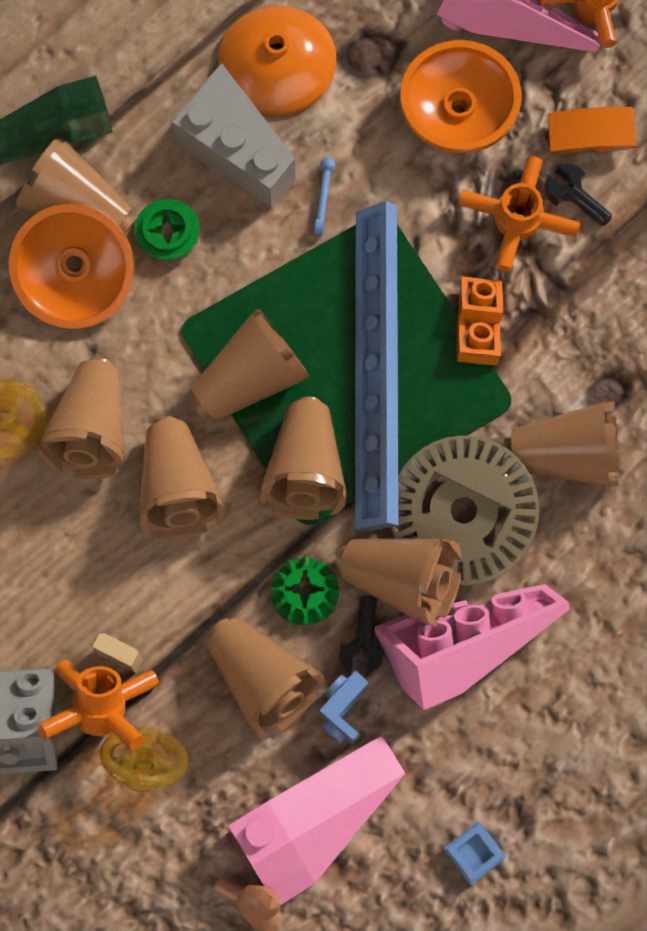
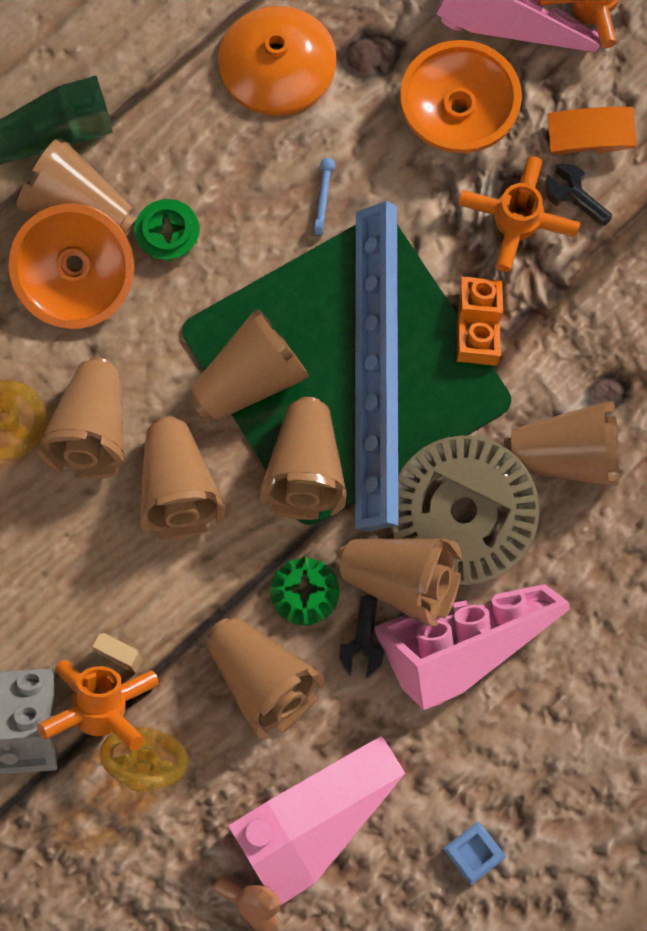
(235, 139): light grey wedge -> none
(342, 697): medium blue bracket -> none

